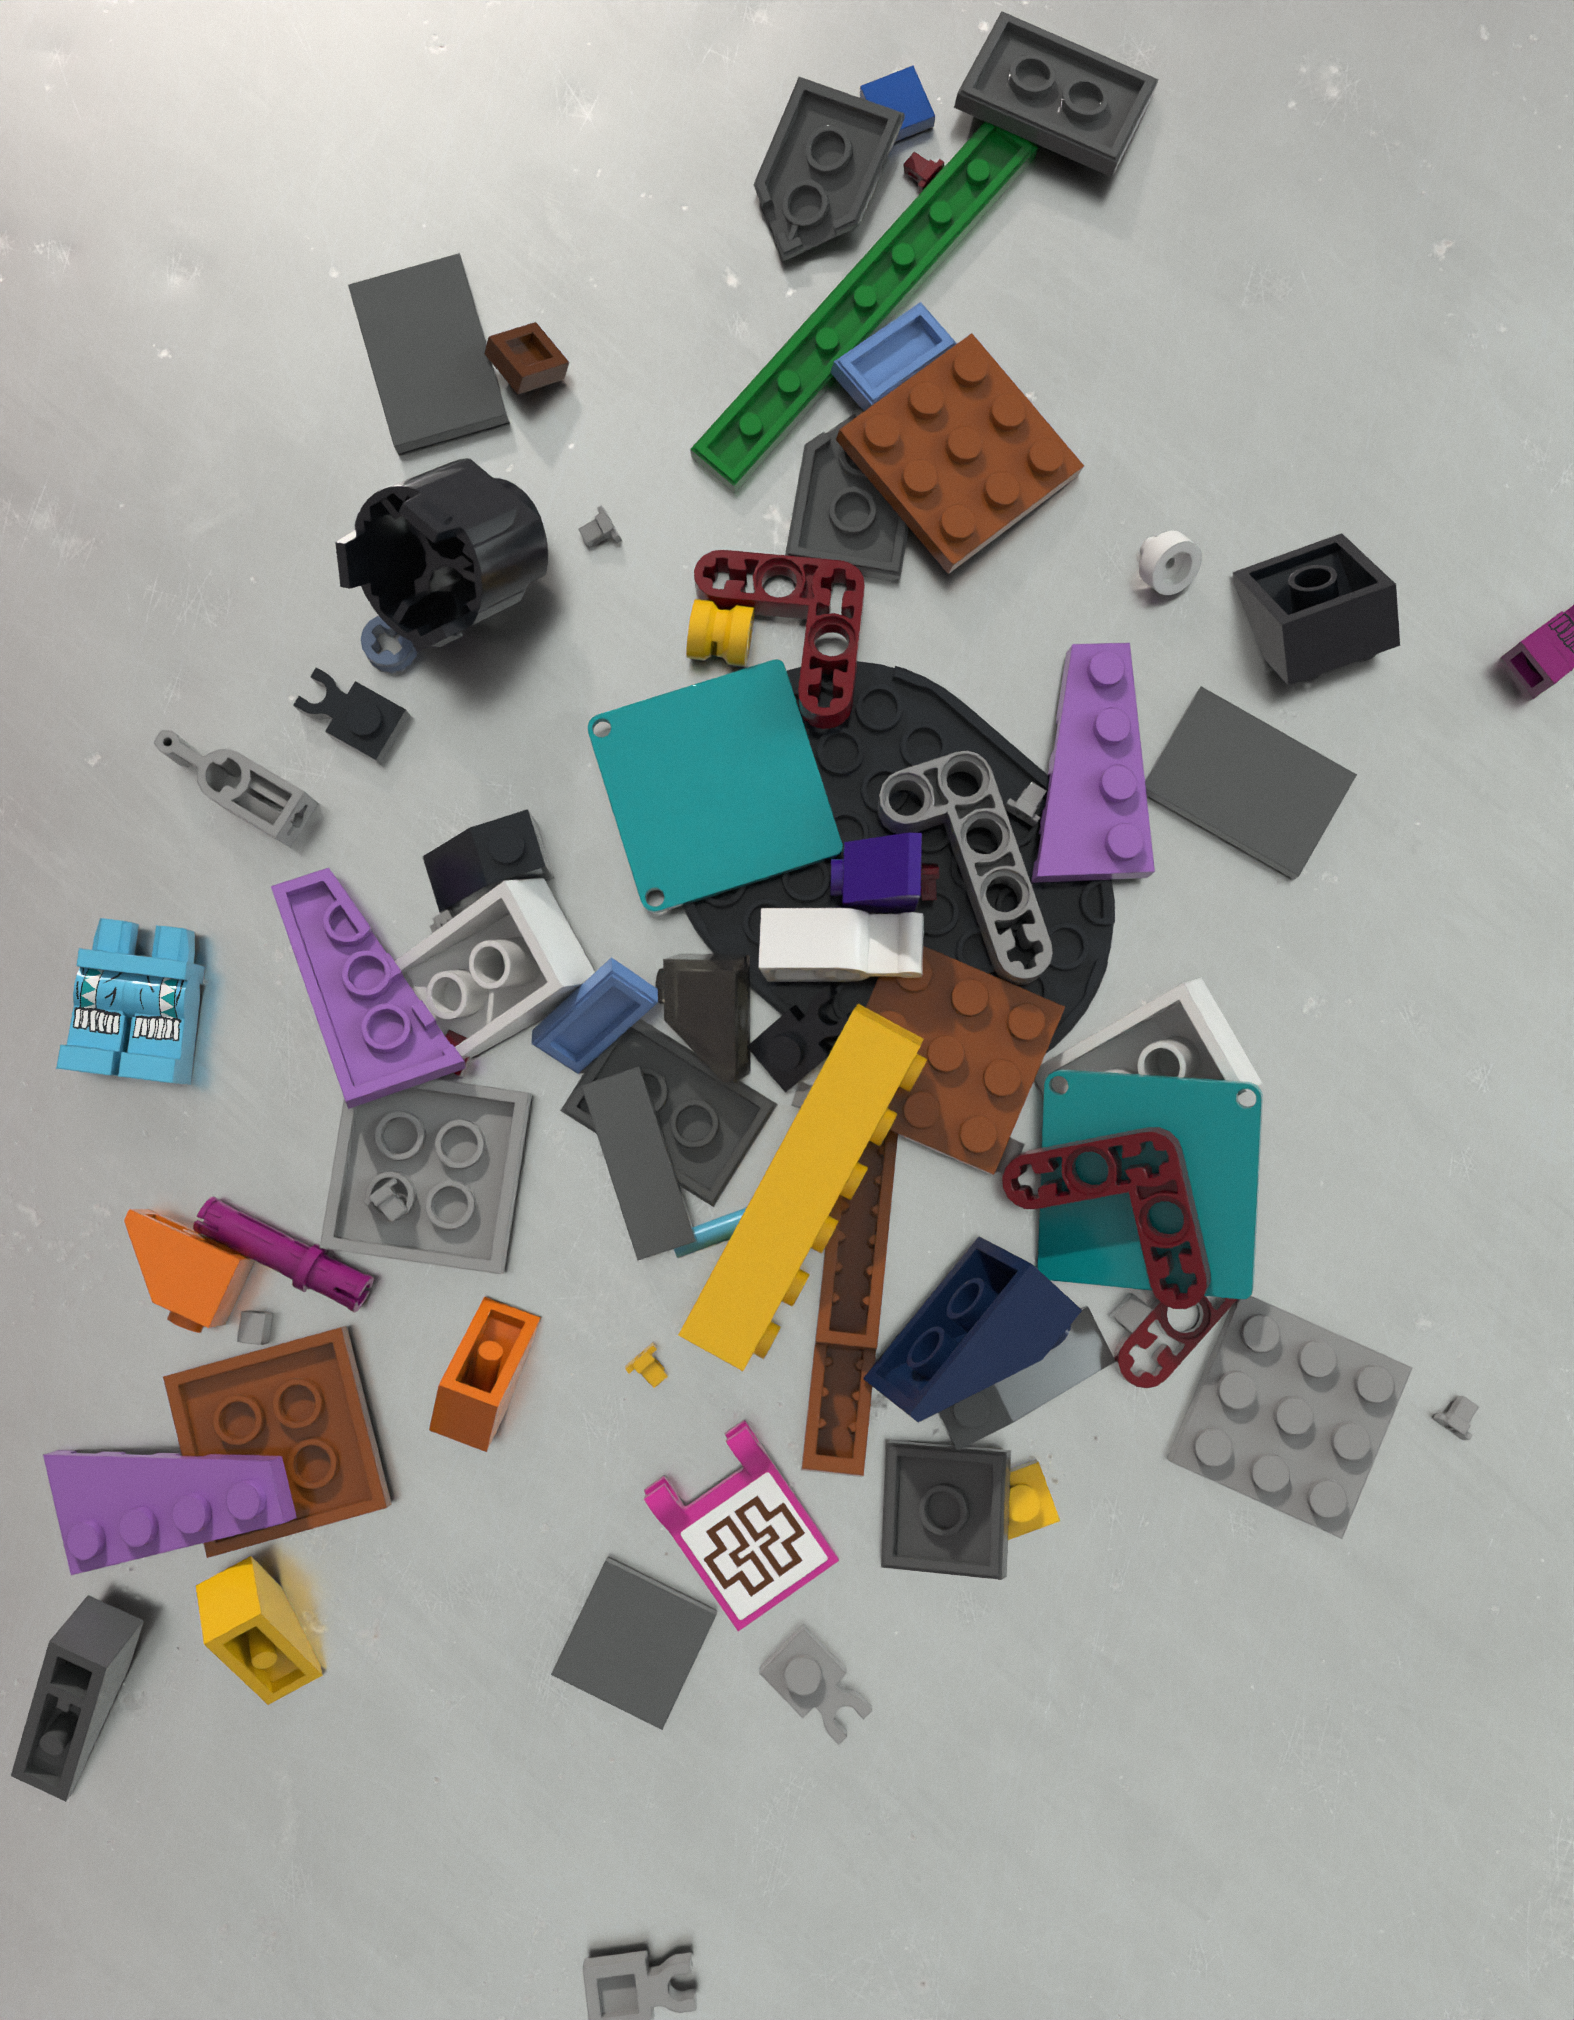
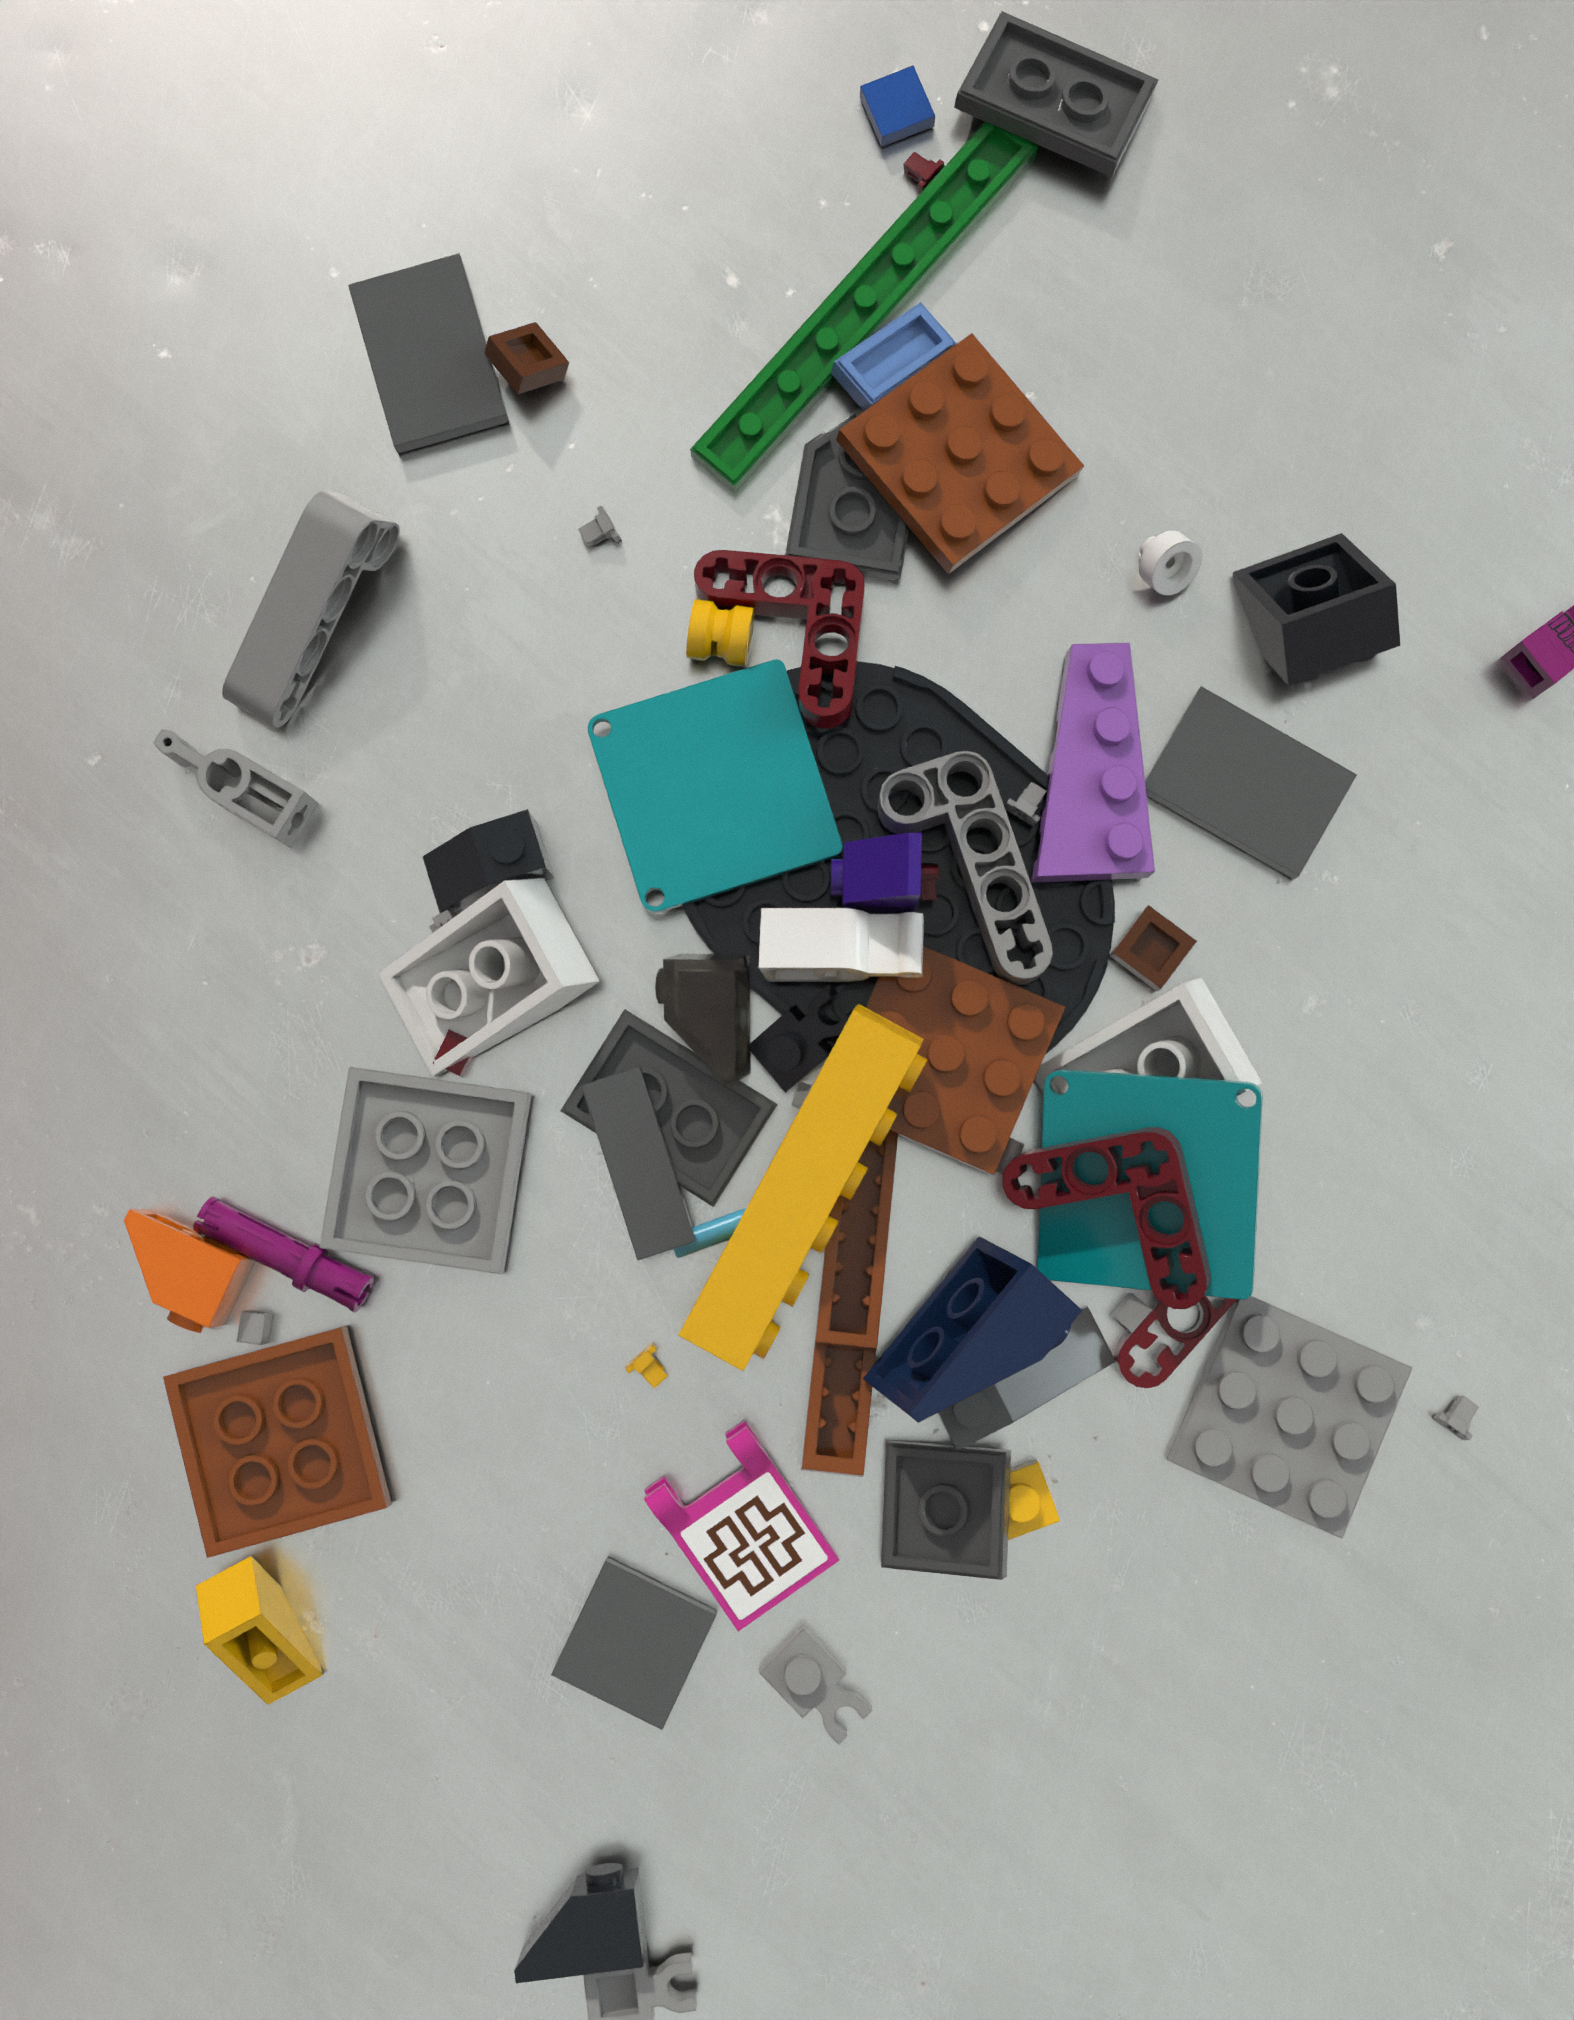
(75, 1695): dark grey slope -> none
(133, 1010): medium azure hips -> none
(146, 1505): medium lavender wing -> none
(304, 603): none -> light grey beam
(358, 719): black plate -> none
(364, 1006): medium lavender wing -> none
(386, 660): sand blue bush -> none
(387, 1200): light grey piece -> none
(444, 551): black piece -> none
(483, 1374): orange slope -> none
(590, 1929): none -> black slope
(594, 1015): medium blue tile -> none
(823, 165): dark grey tile -> none
(1153, 948): none -> reddish brown plate

